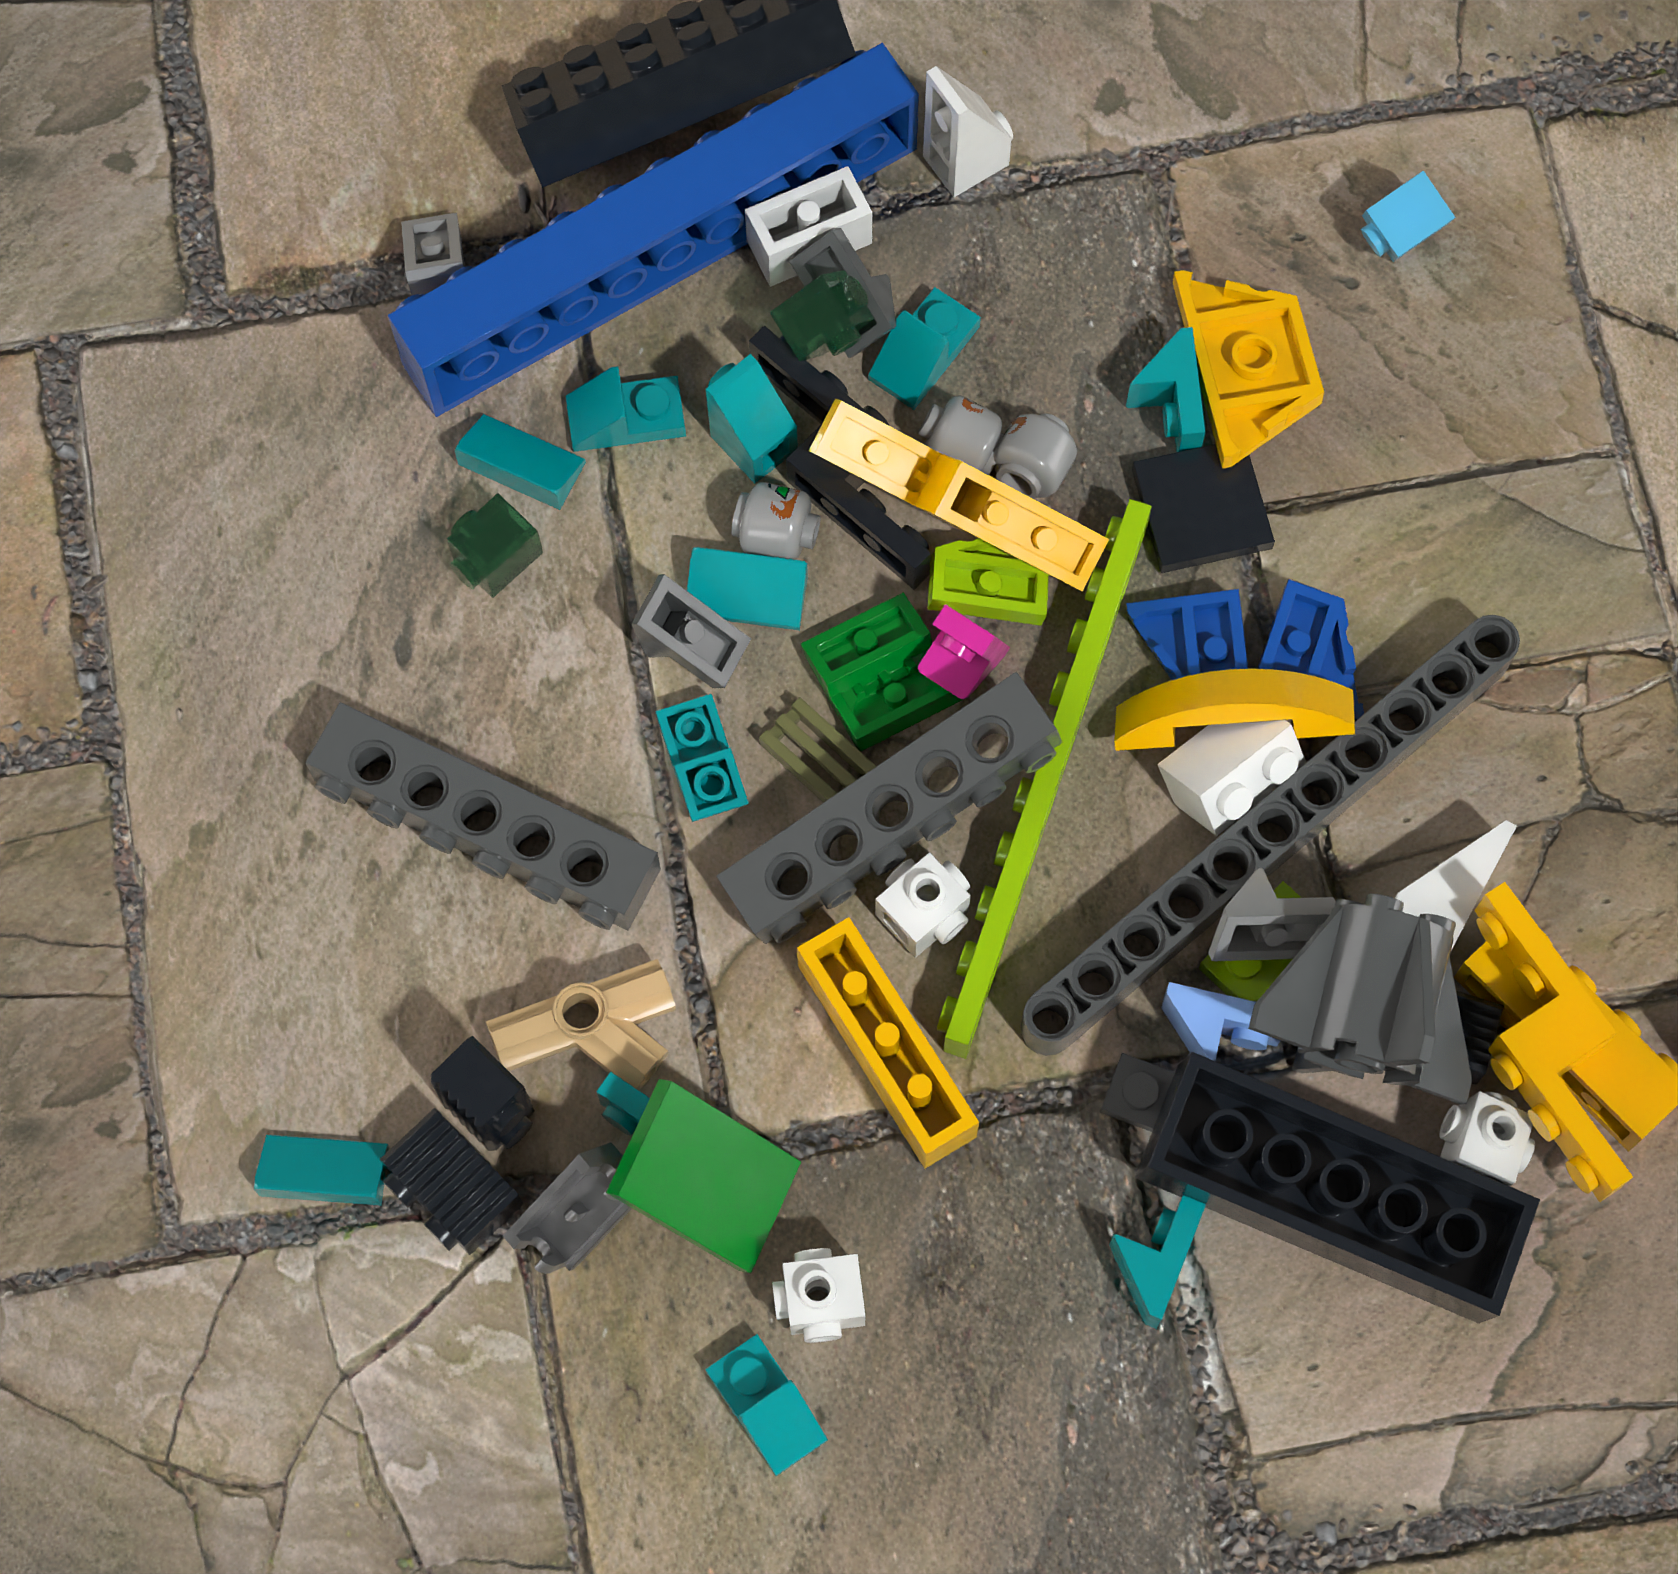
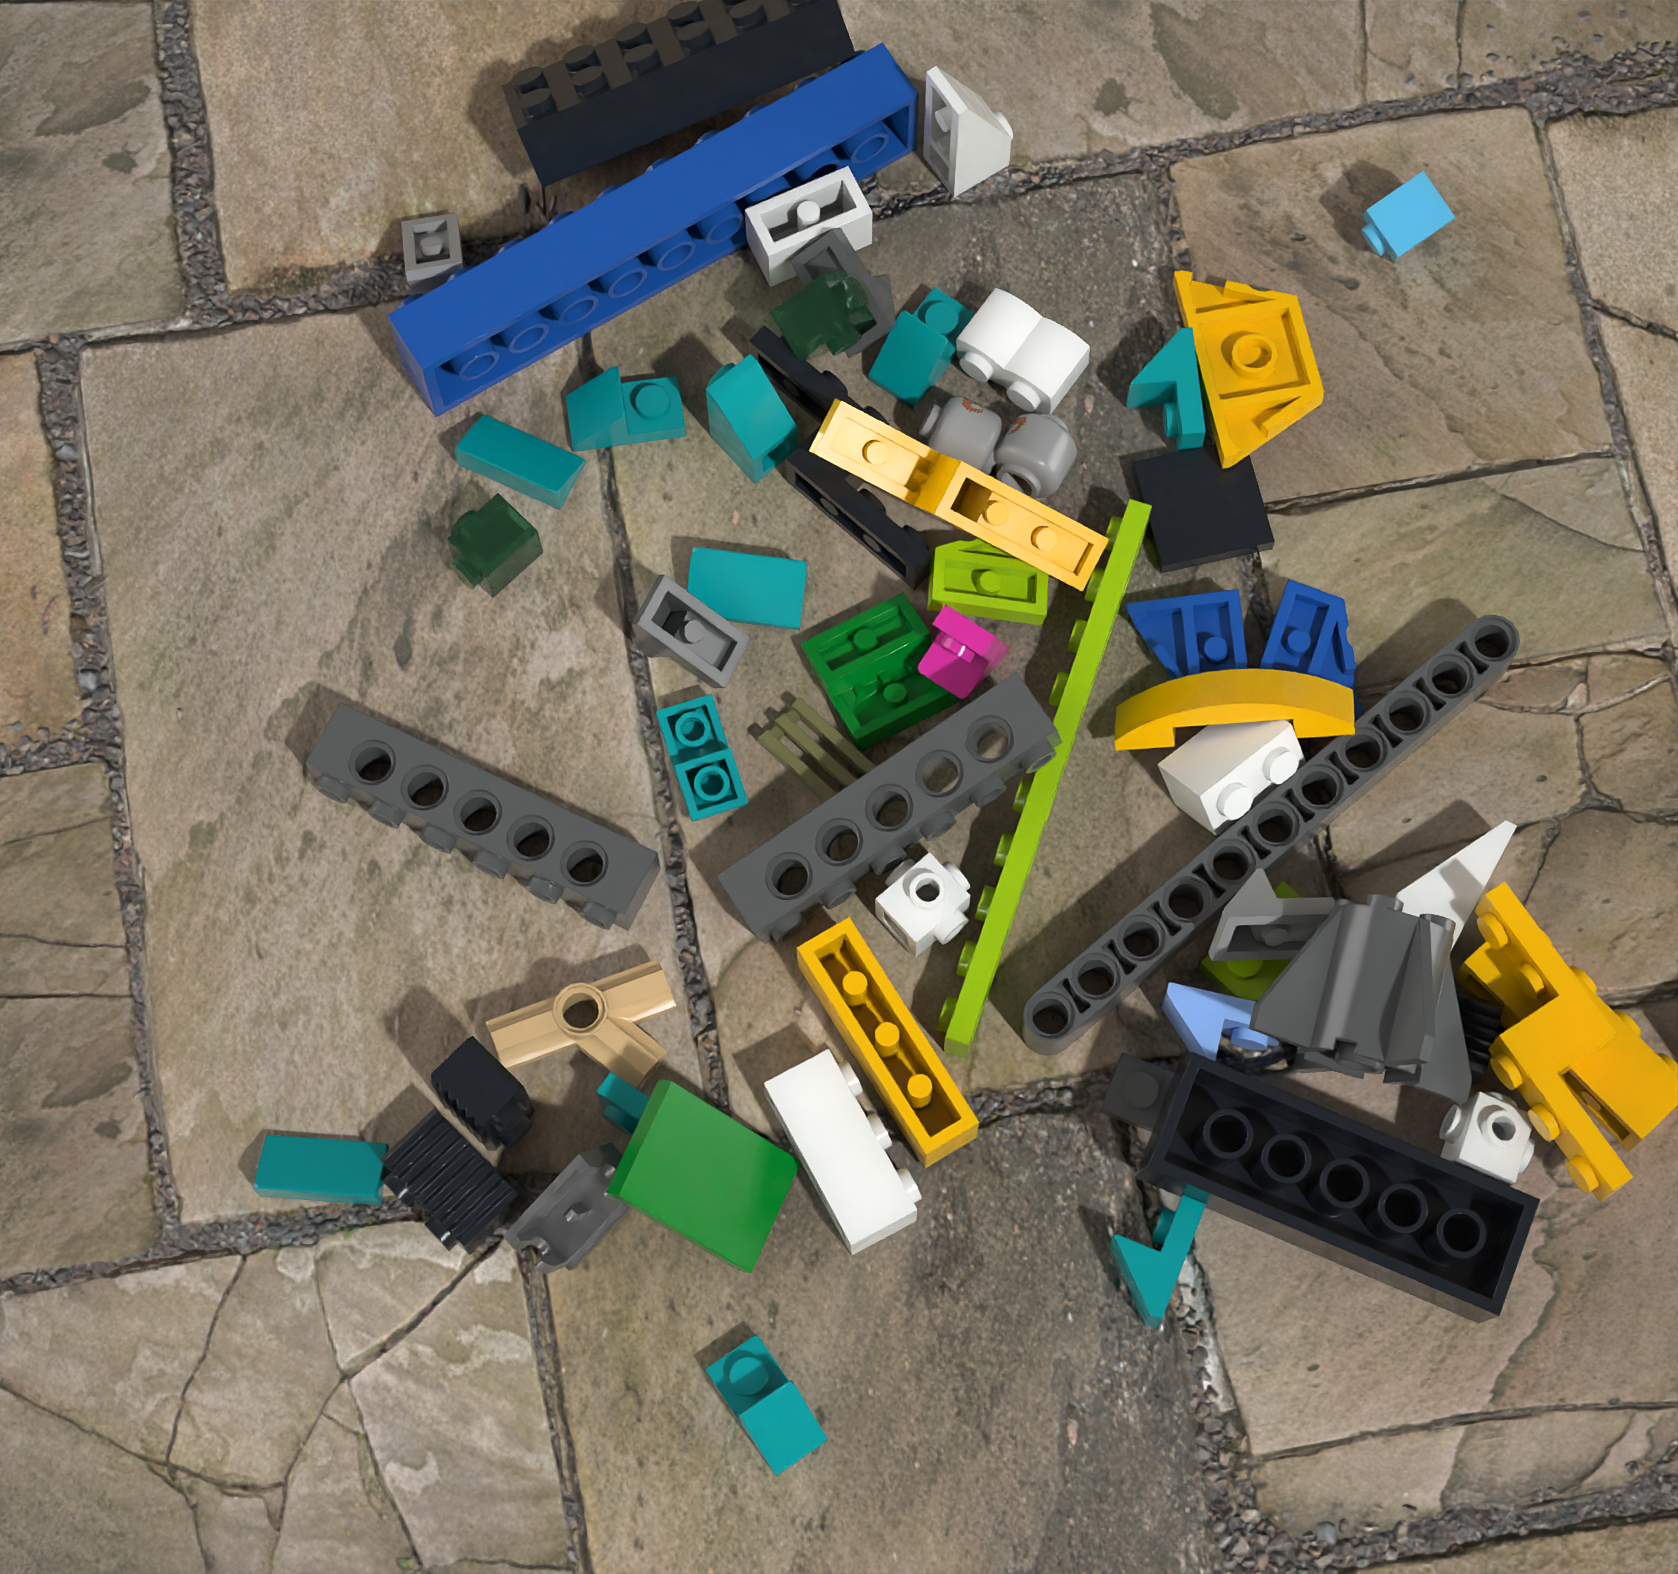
(775, 521): light grey head -> none
(820, 1271): white brick -> none
(843, 1150): none -> white brick
(1021, 352): none -> white brick

